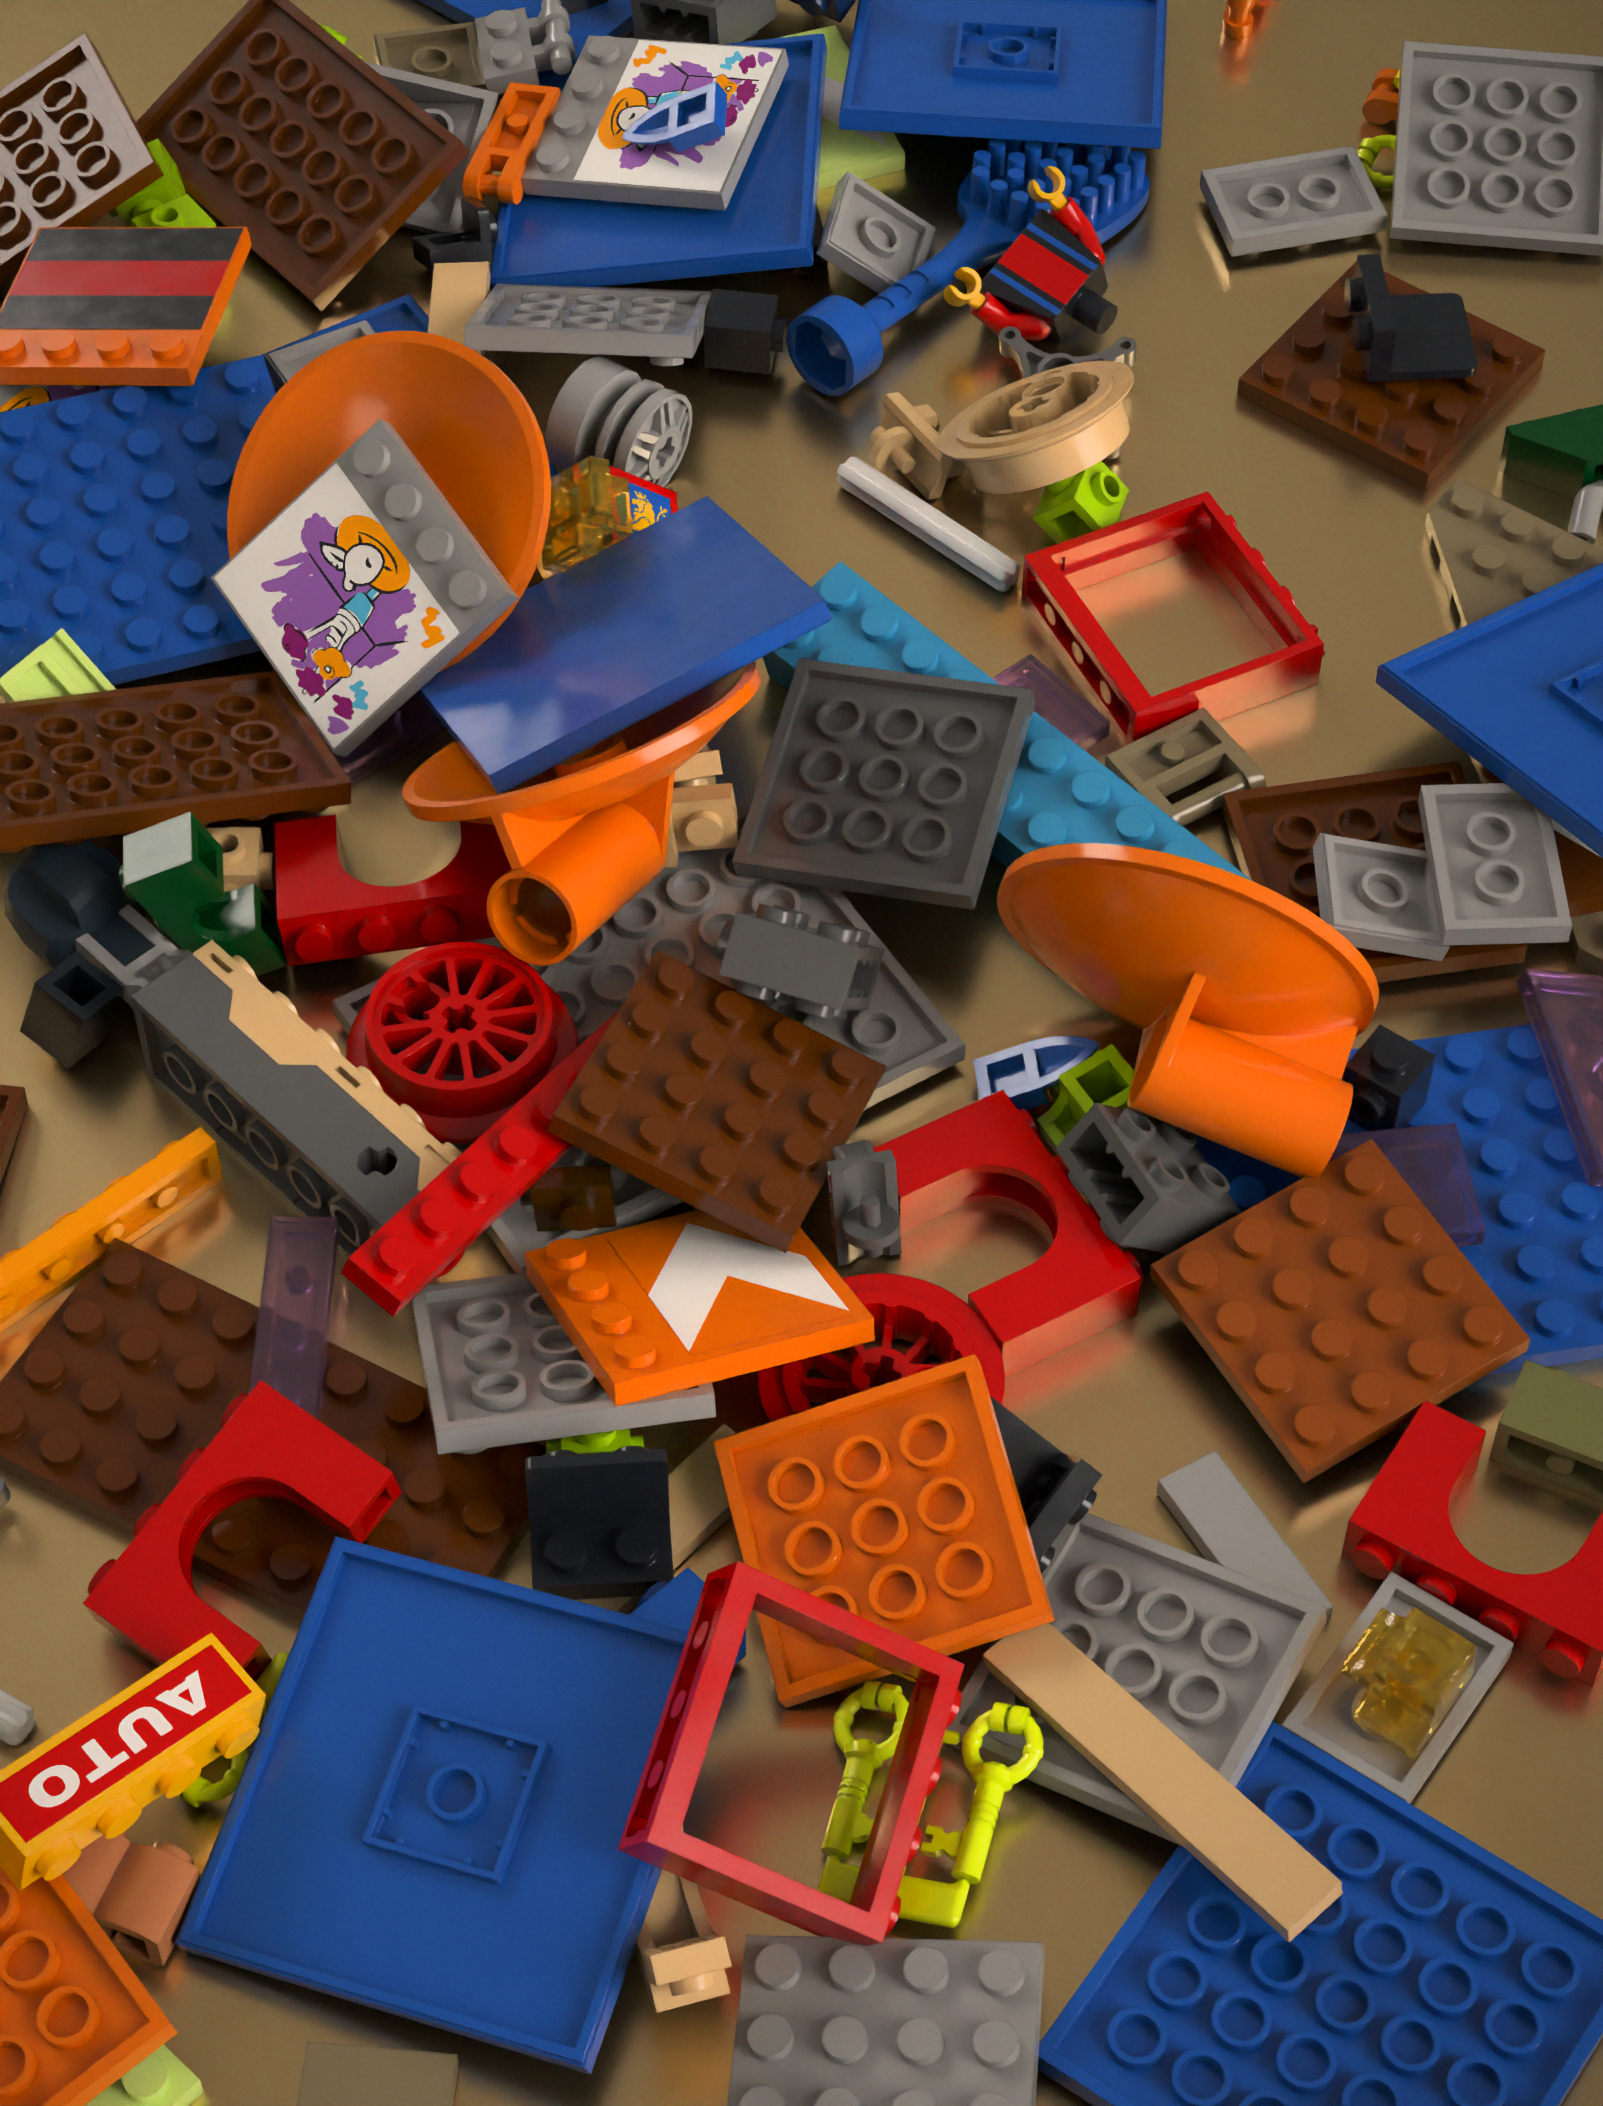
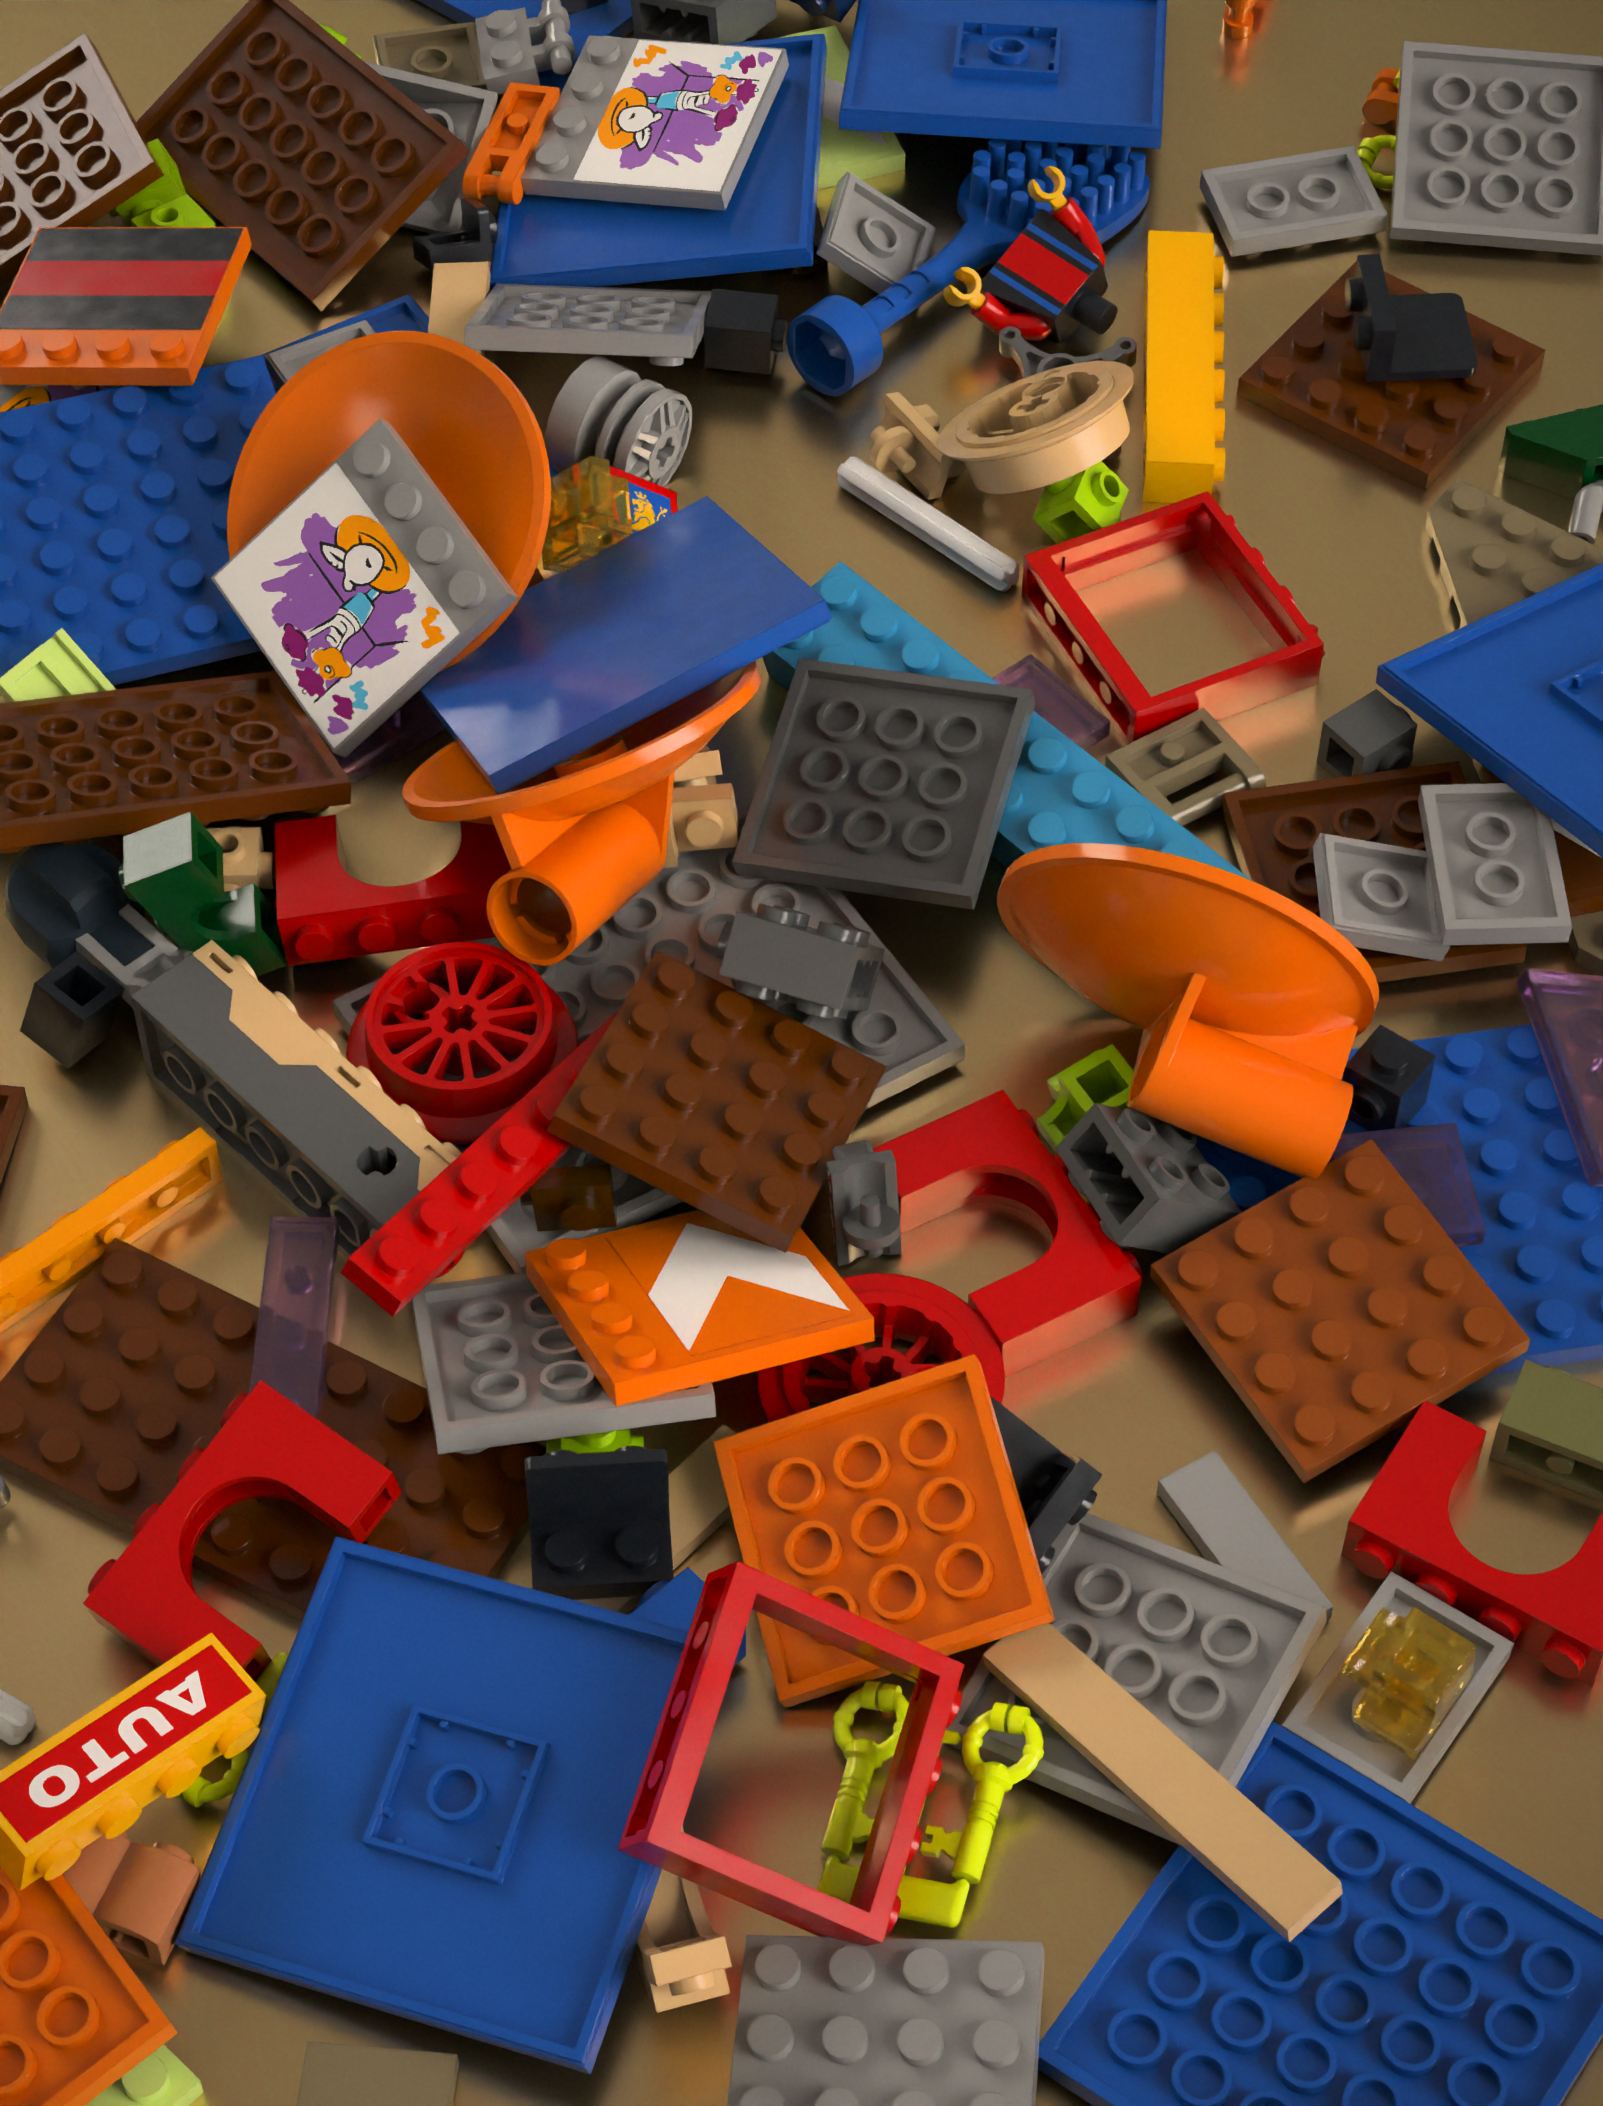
(683, 120): blue plate -> none
(1031, 1068): blue plate -> none
(1179, 367): none -> yellow brick
(1367, 738): none -> dark grey brick

